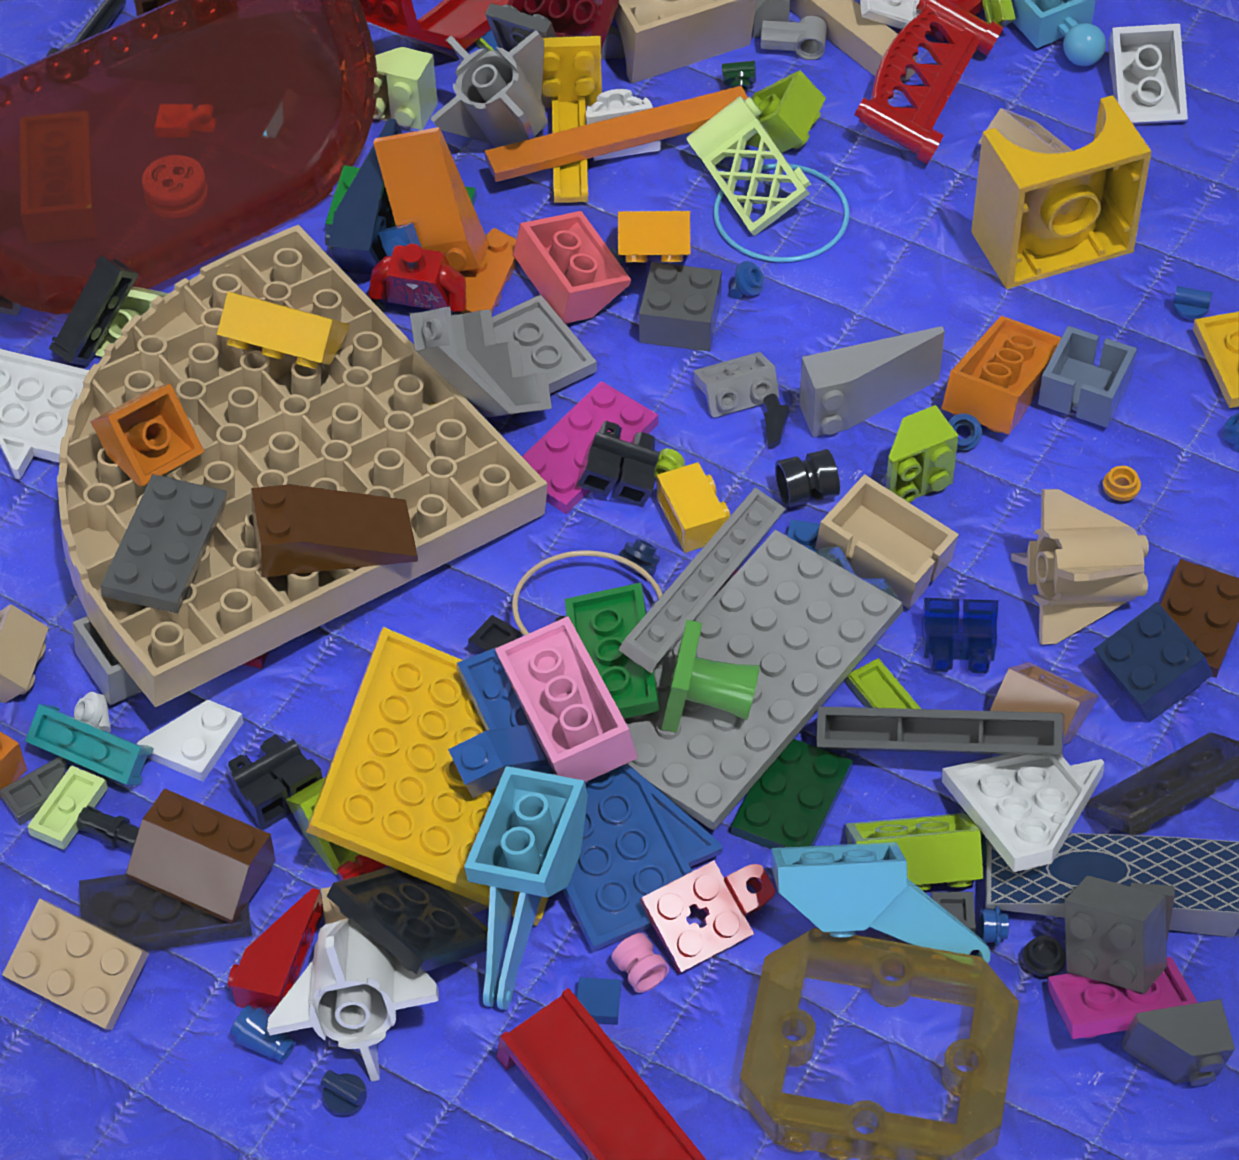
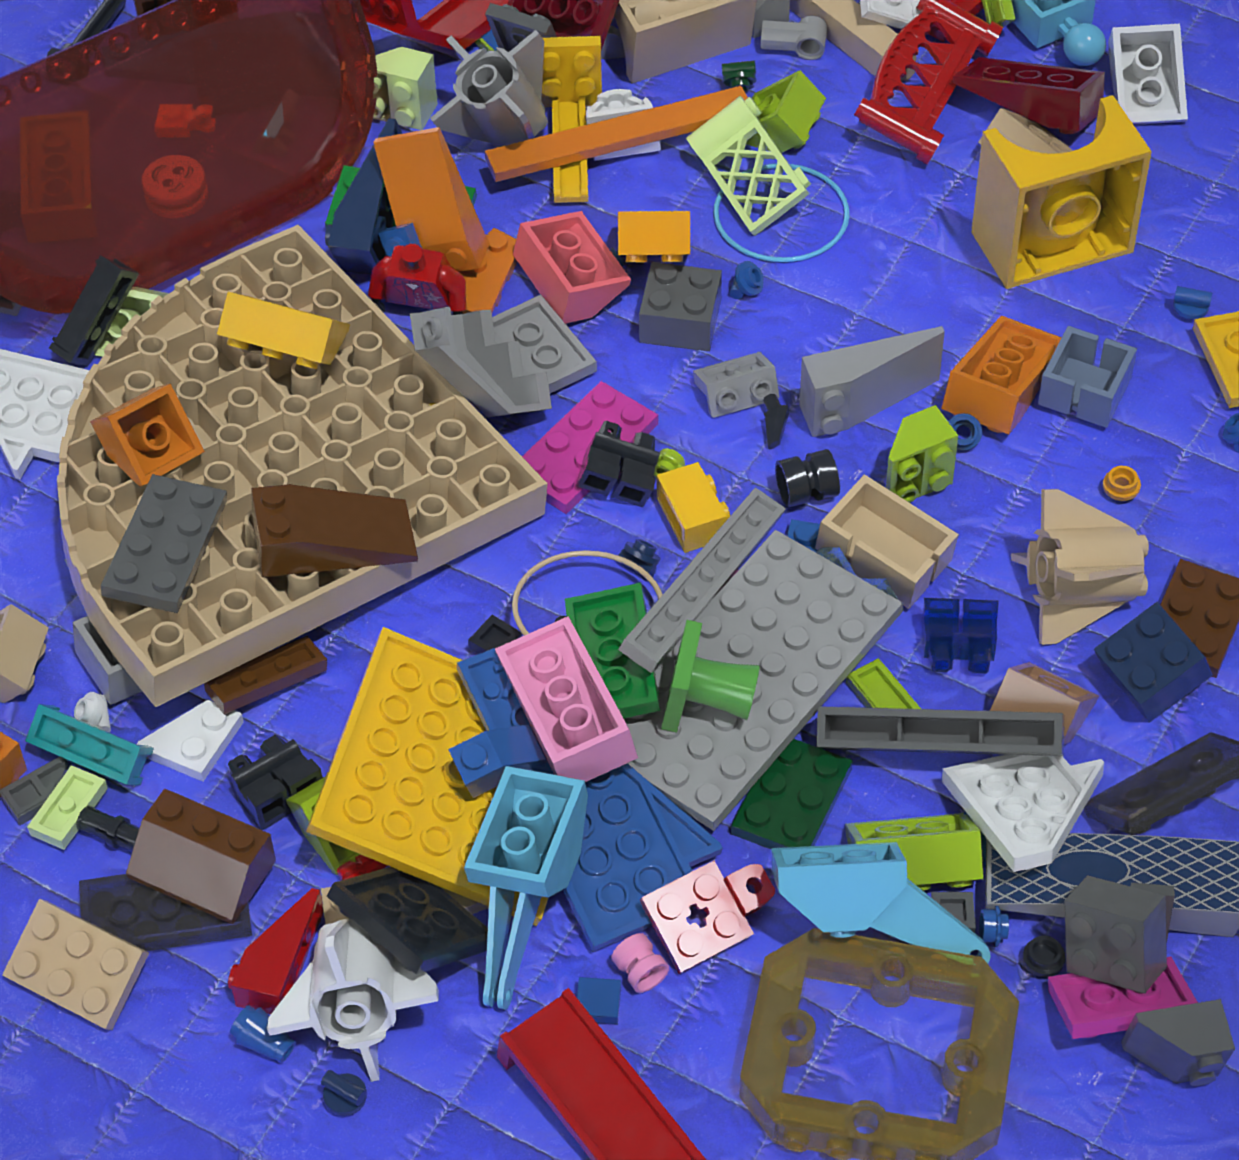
(266, 674): none -> reddish brown plate
(1043, 93): none -> dark red slope

